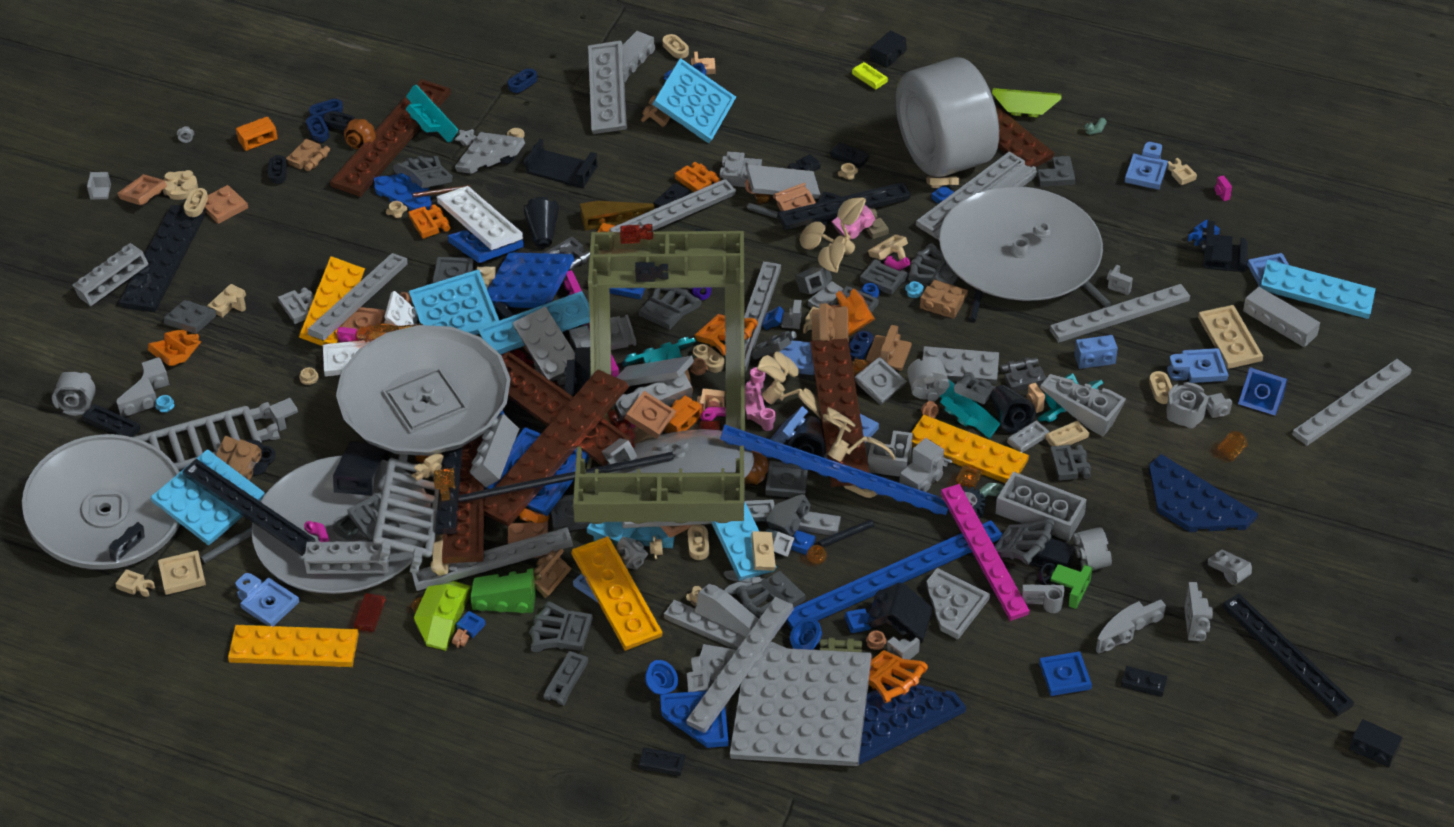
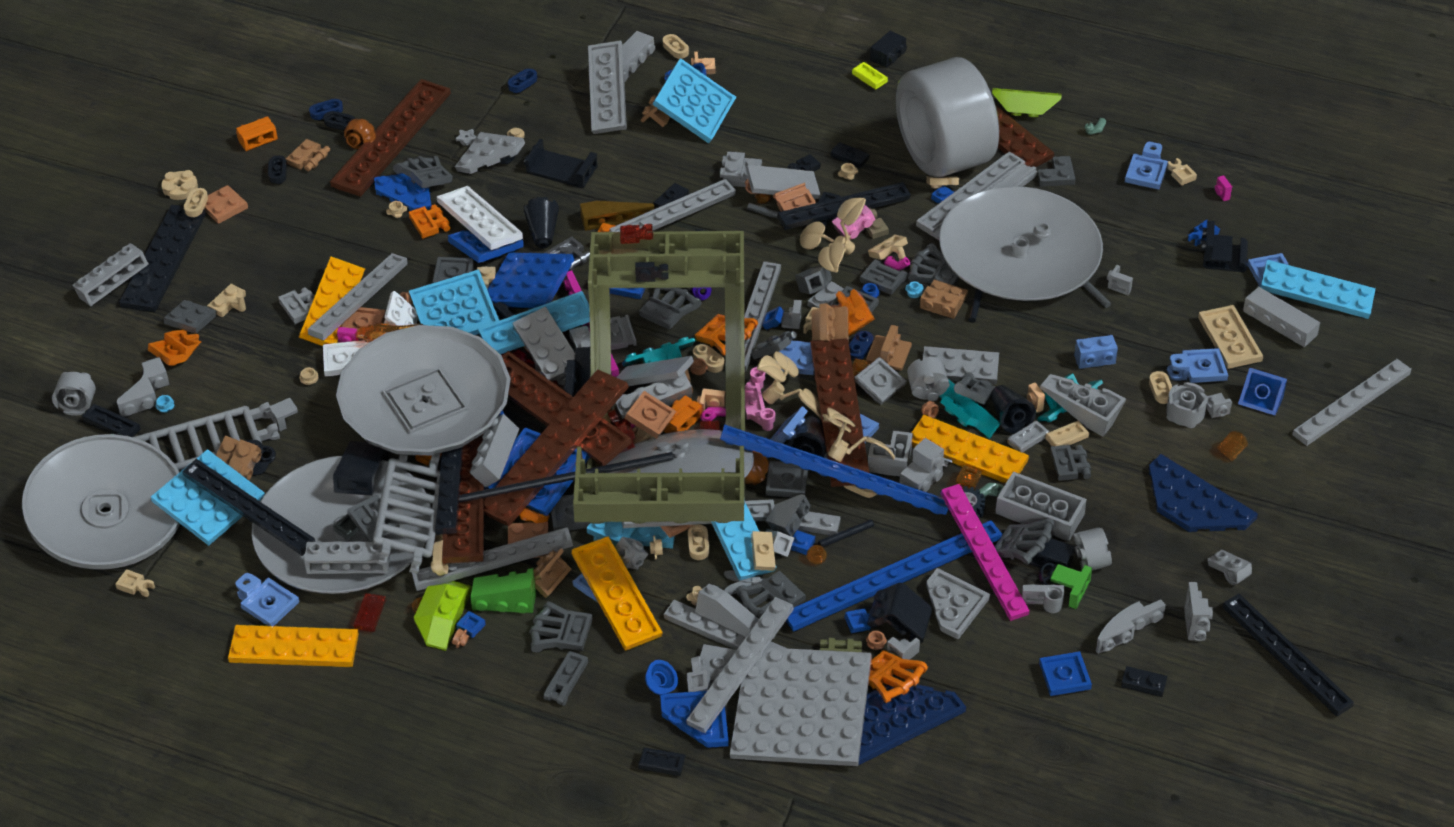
(99, 185): light grey panel -> none
(126, 542): black plate -> none
(142, 189): nougat plate -> none
(181, 572): tan plate -> none
(185, 138): light grey plate -> none
(226, 546): dark grey bar -> none
(317, 128): dark blue plate -> none
(317, 529): dark pink arm -> none
(427, 468): tan plate -> none
(429, 115): teal bracket -> none
(438, 191): reddish brown axle -> none
(444, 480): clear orange plate -> none
(619, 451): light grey panel -> none
(693, 177): orange plate -> none
(806, 634): blue piece -> none
(1021, 379): flat silver plate -> none
(1119, 313): light grey plate -> none
(1375, 743): black brick -> none

